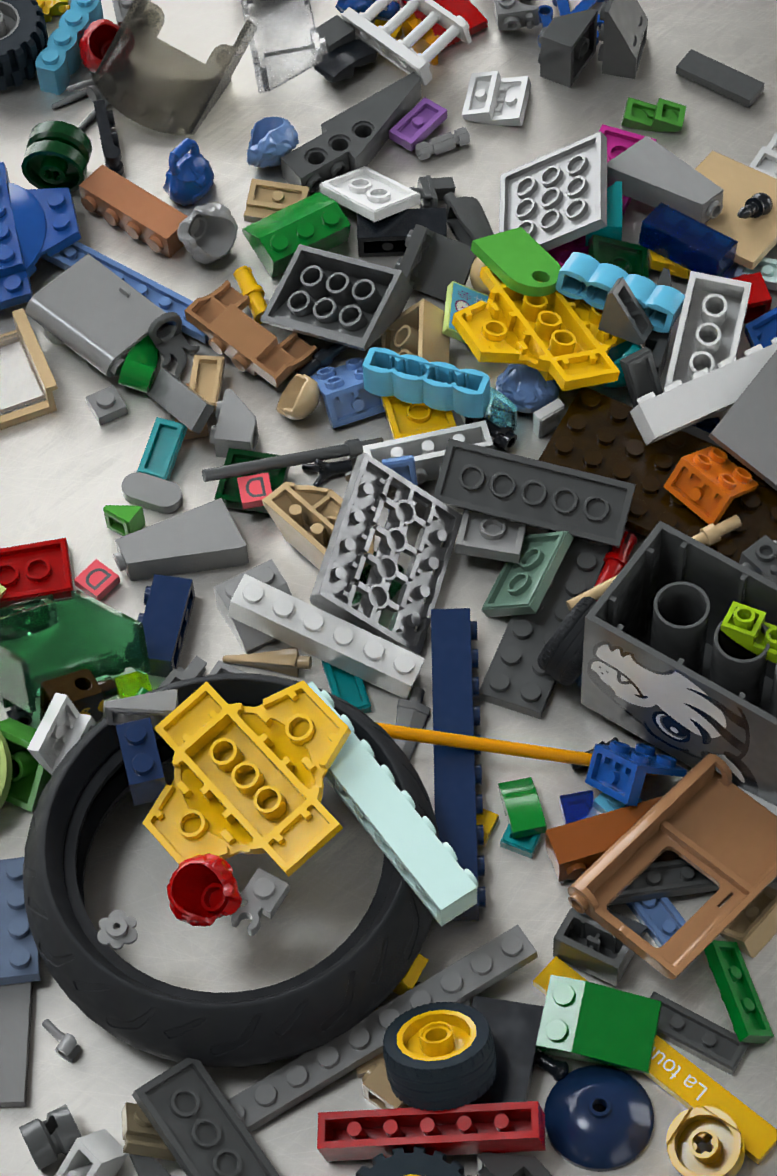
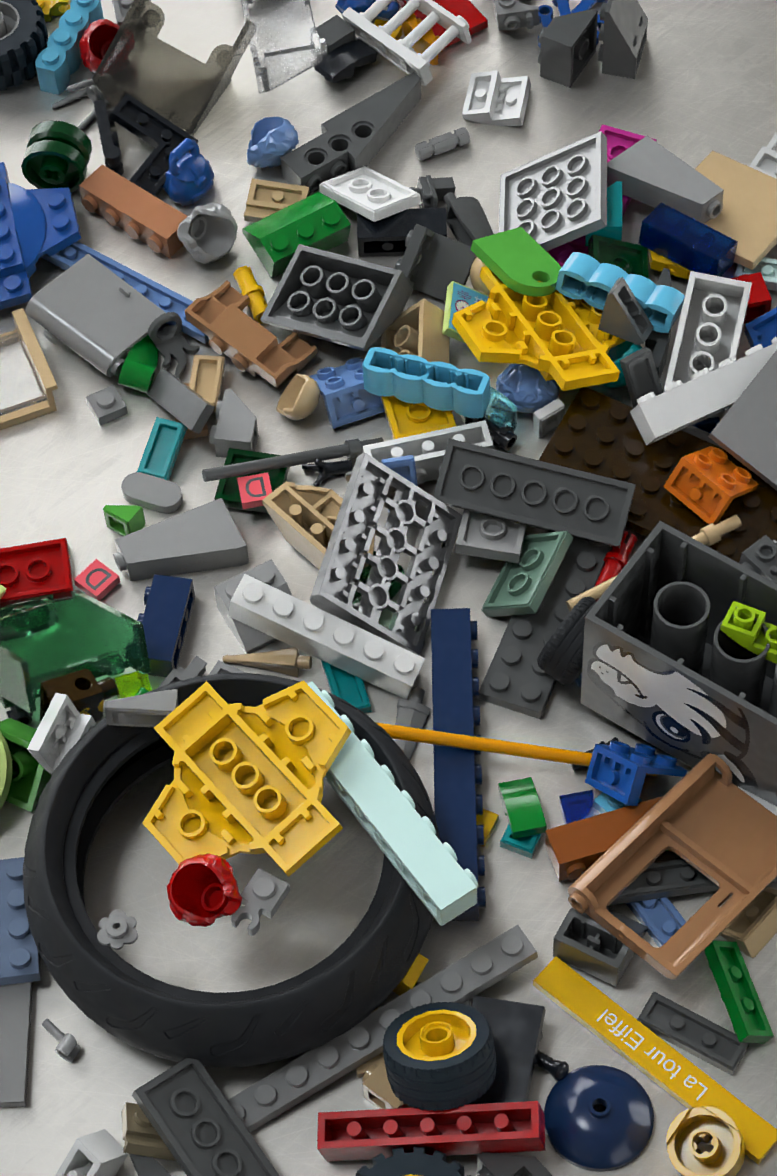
(51, 1136): dark grey wheel -> none
(141, 760): dark blue brick -> none
(156, 132): none -> black plate
(322, 359): black bar -> none
(418, 124): medium lavender plate -> none
(598, 1024): green slope -> none
(662, 117): bright green slope -> none
(720, 78): dark grey tile -> none
(756, 206): black bar -> none

